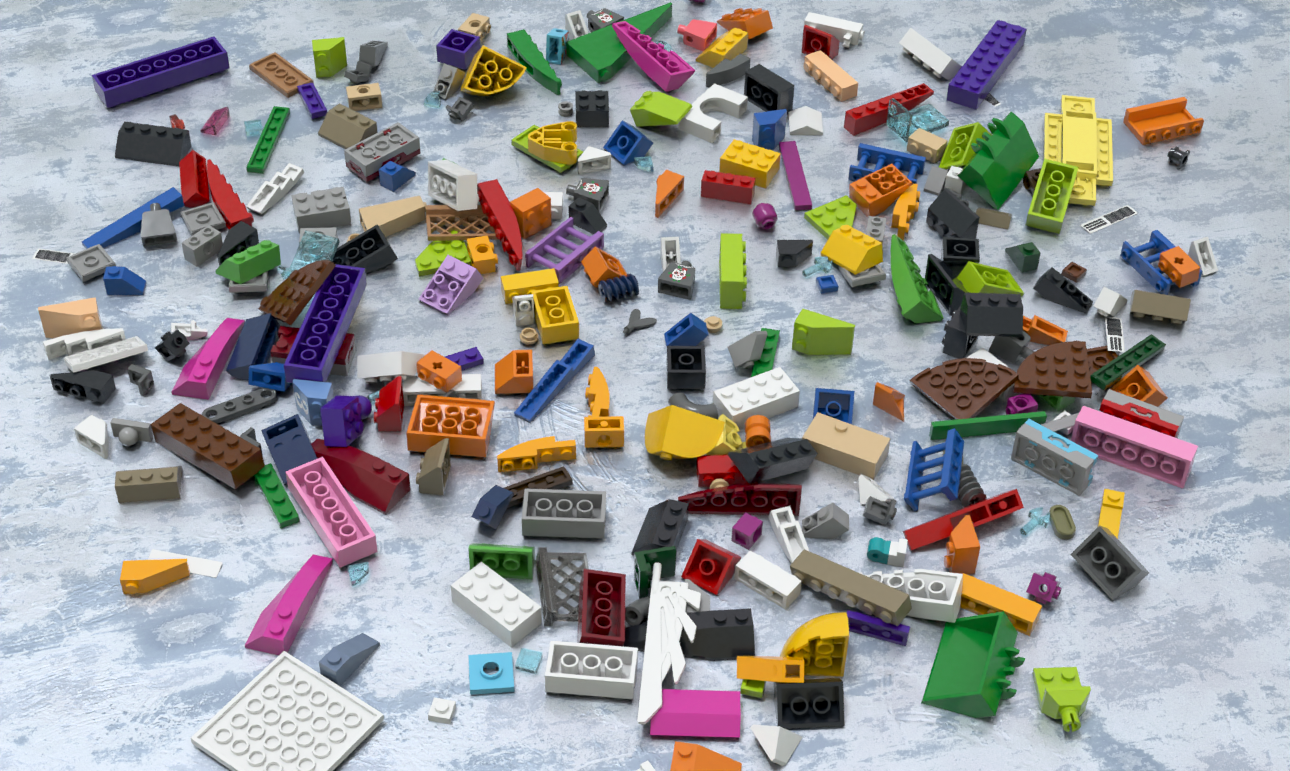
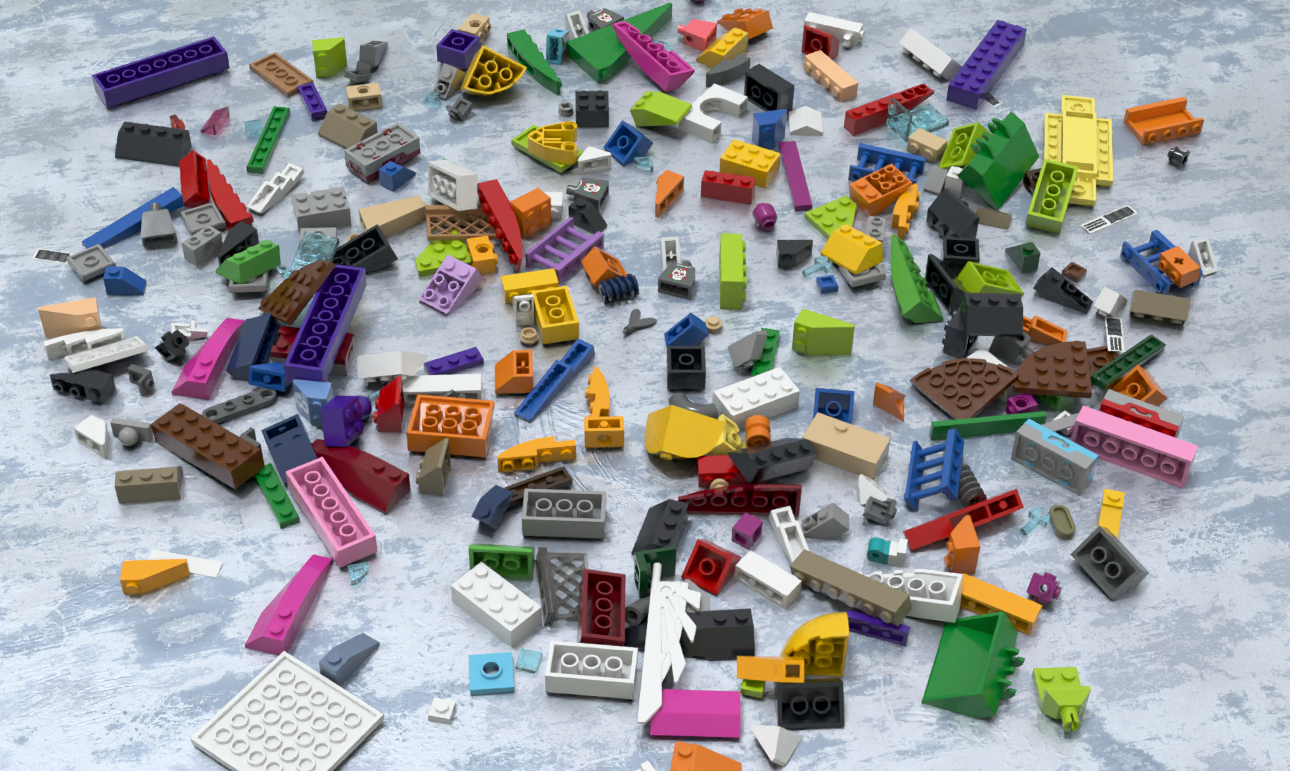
(439, 371): orange brick -> none

